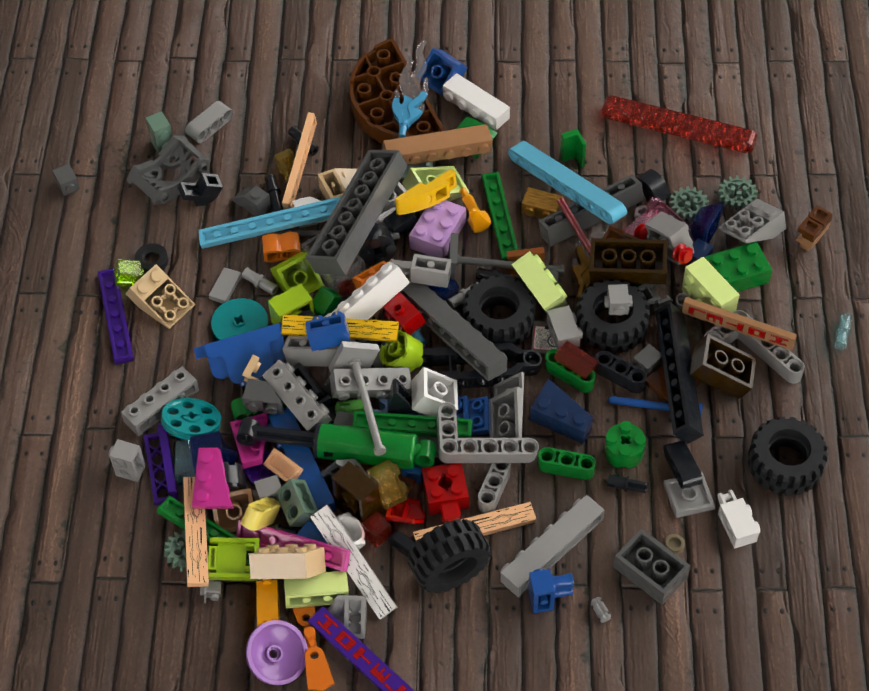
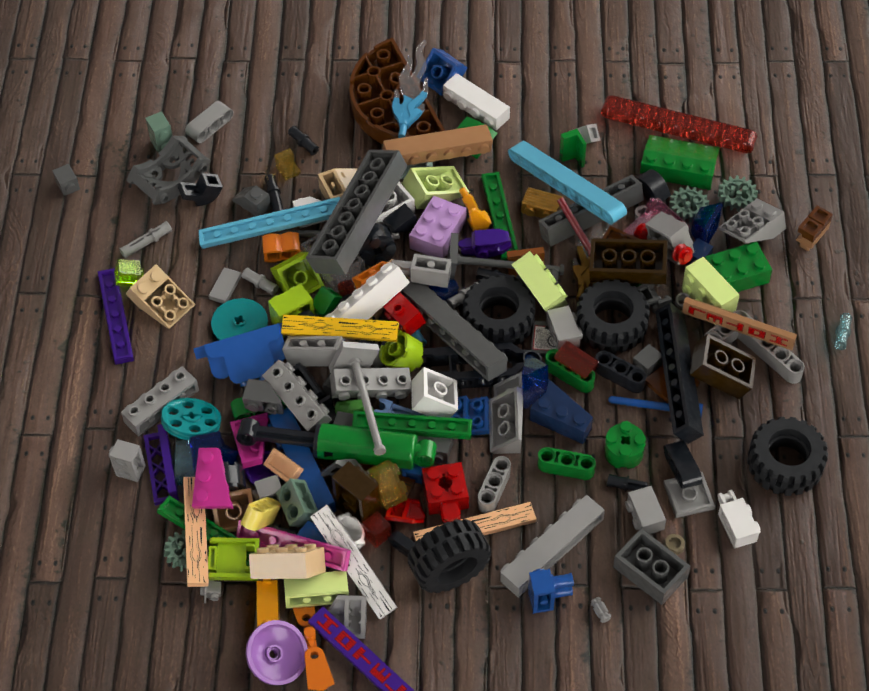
(151, 236): none -> light grey pin
(152, 248): black tyre -> none
(252, 366): tan bracket -> none
(299, 161): light nougat tile -> none
(327, 331): blue brick -> none
(399, 399): black slope -> none
(426, 196): yellow slope -> none
(477, 445): light grey beam -> none
(486, 243): none -> dark purple hinge
(533, 380): none -> clear blue slope
(589, 133): none -> light grey panel
(618, 299): light grey brick -> none
(645, 510): none -> light grey brick
(680, 161): none -> green slope

